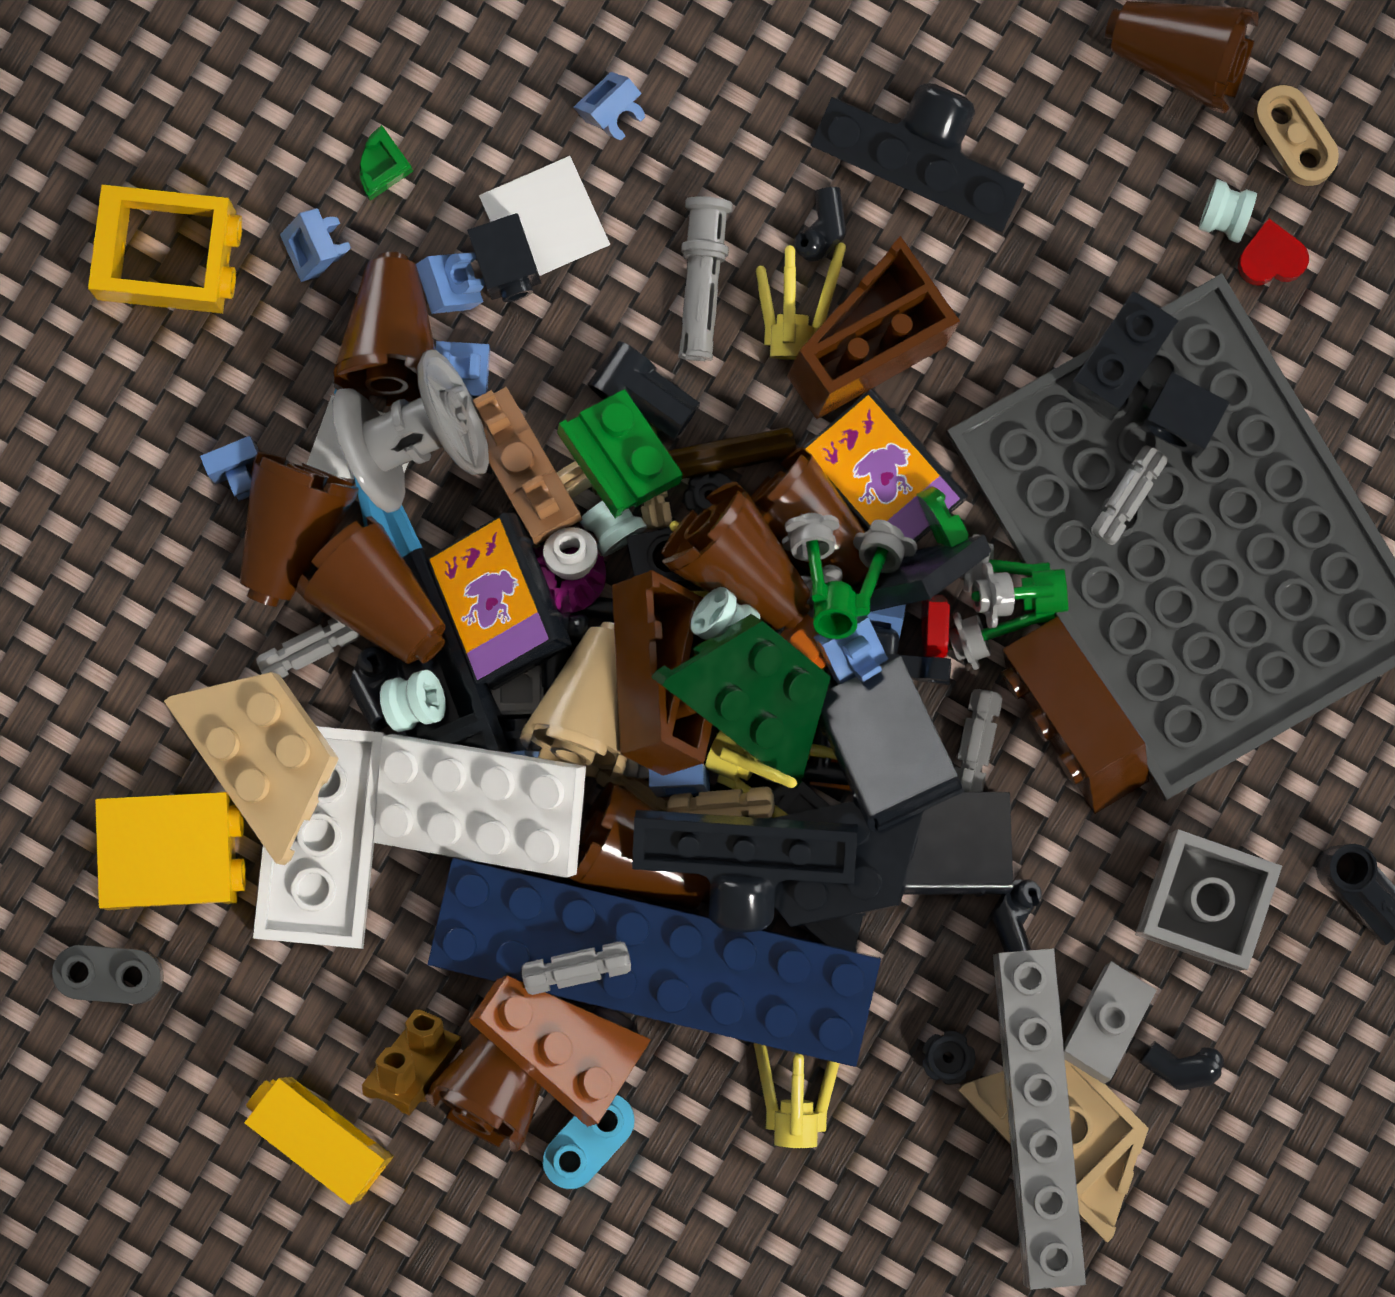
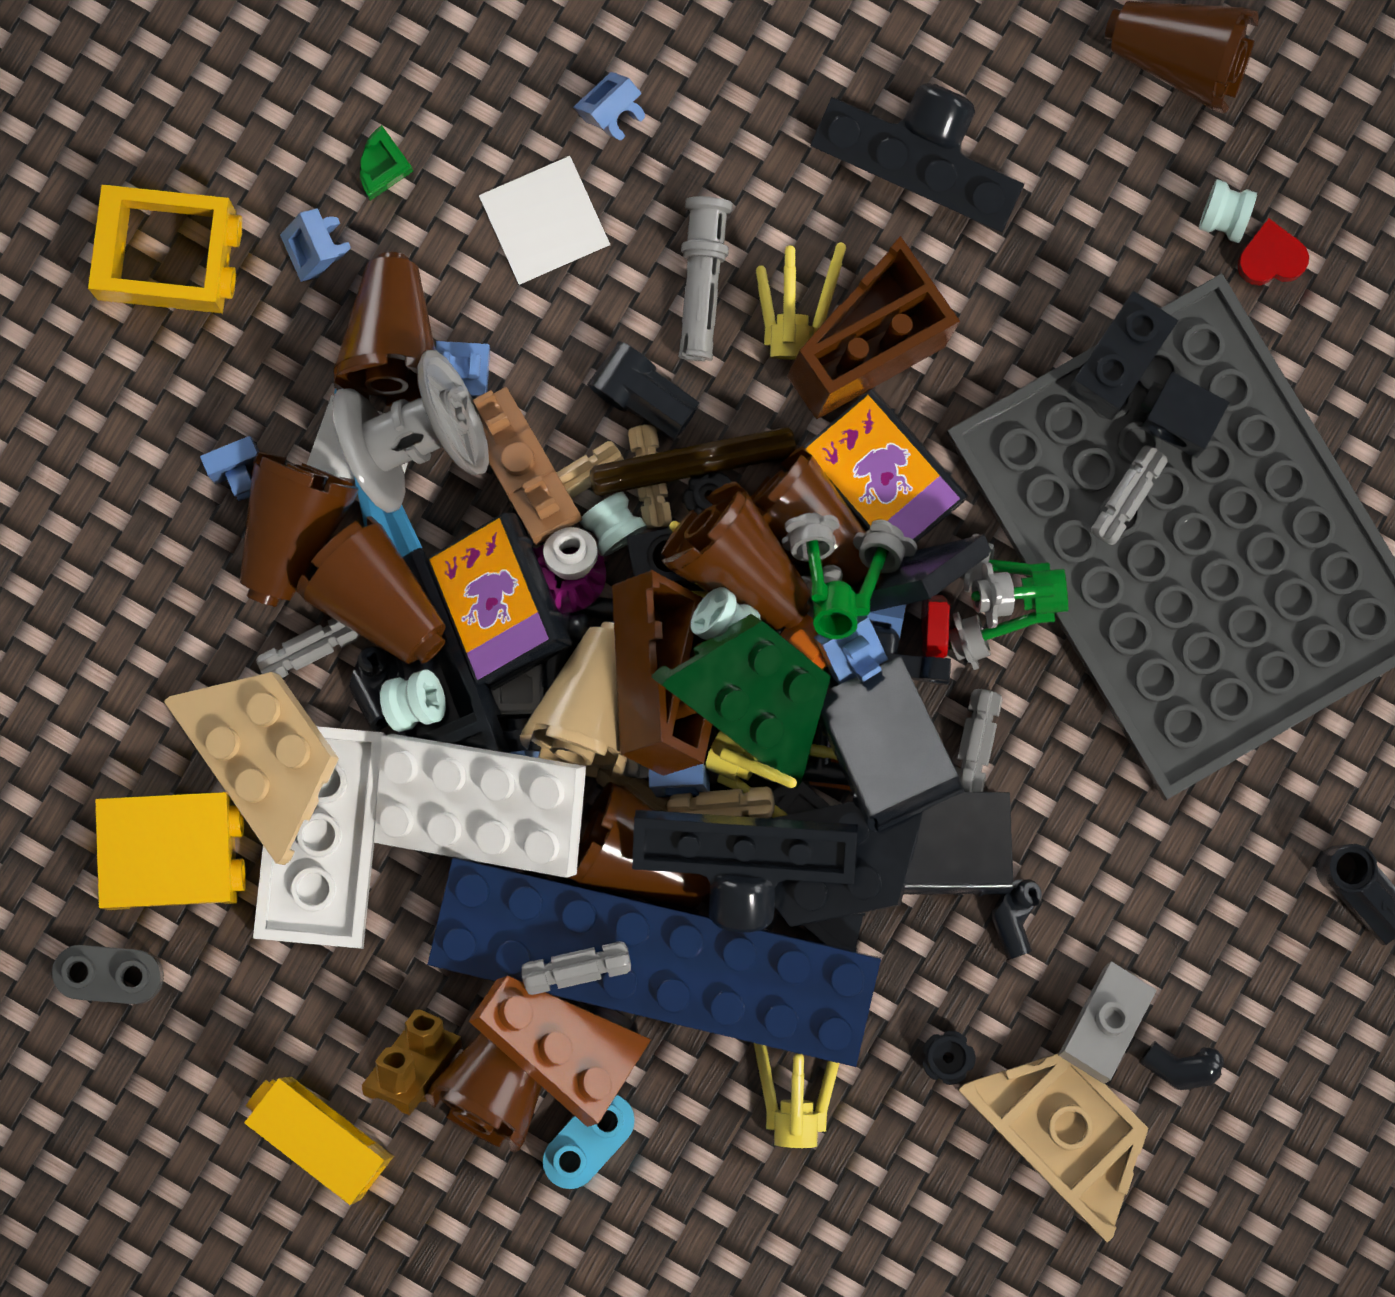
(450, 282): medium blue tile -> none
(505, 258): black brick -> none
(619, 453): green plate -> none
(827, 230): black arm -> none
(946, 529): green tile -> none
(1039, 1119): light grey brick -> none
(1076, 714): reddish brown wedge -> none
(1208, 900): light grey brick -> none
(1300, 135): tan plate -> none

